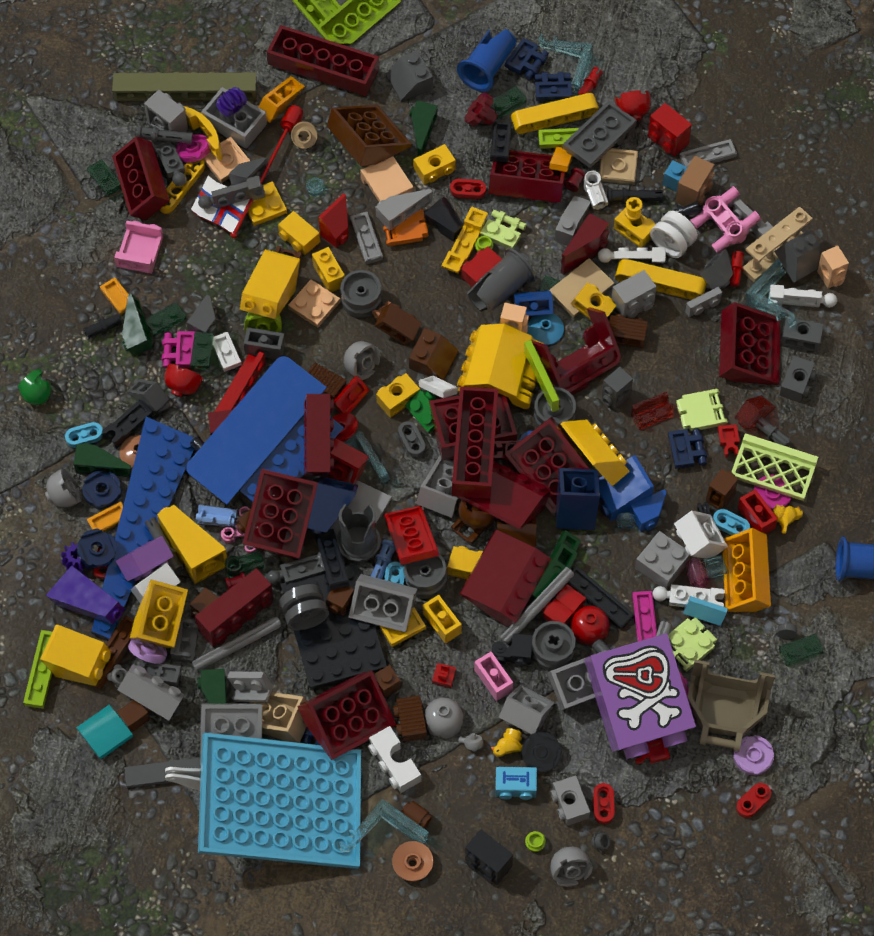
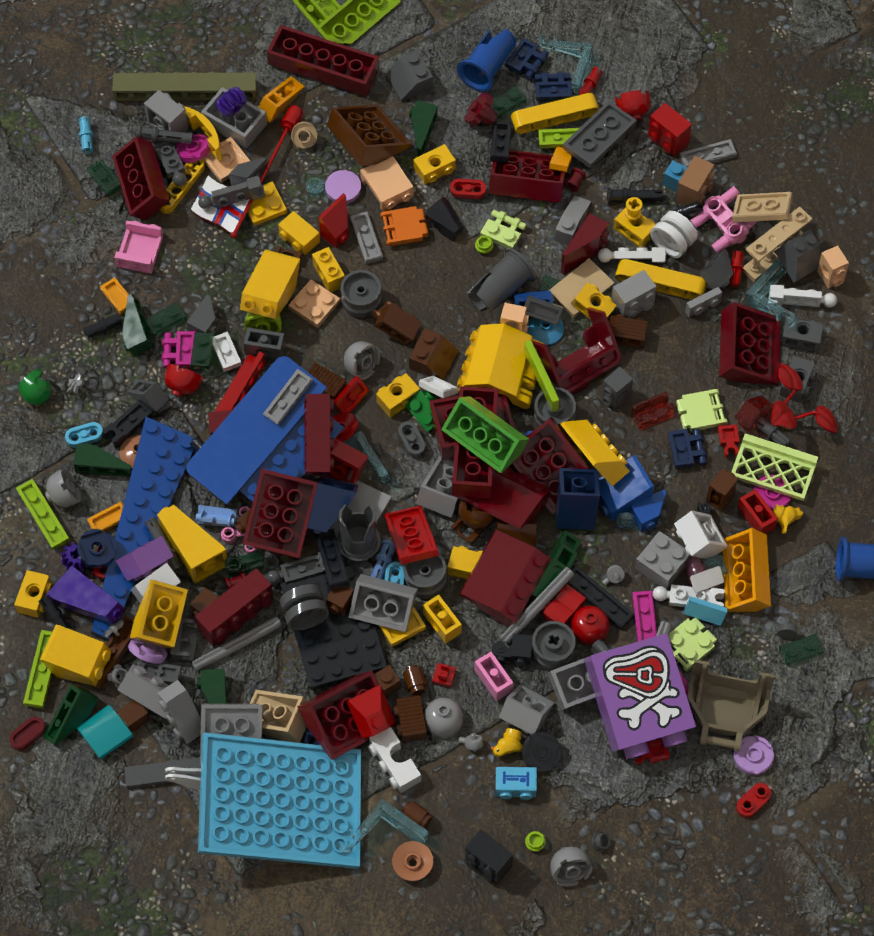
(27, 733): none -> dark red tile
(32, 583): none -> yellow brick
(42, 514): none -> lime plate
(54, 613): none -> black pin
(71, 713): none -> dark green slope
(75, 383): none -> light grey plant
(86, 135): none -> medium azure pin
(104, 499): dark blue plate -> none
(114, 628): none -> light grey plant
(180, 711): none -> light grey brick
(250, 686): light grey bracket -> none
(288, 397): none -> light grey tile
(343, 182): none -> lavender tile
(371, 712): none -> red slope
(400, 207): light grey slope -> none
(415, 680): none -> reddish brown brick
(465, 241): yellow slope -> none
(476, 268): red brick -> none
(484, 433): none -> bright green slope
(543, 310): none -> dark grey tile
(570, 789): light grey brick -> none
(595, 191): white piece -> none
(603, 804): red plate -> none
(614, 574): none -> light grey piece
(619, 166): tan tile -> none
(707, 579): none -> white sticker
(731, 523): medium azure plate -> none
(762, 207): none -> tan tile
(783, 416): none -> red plant

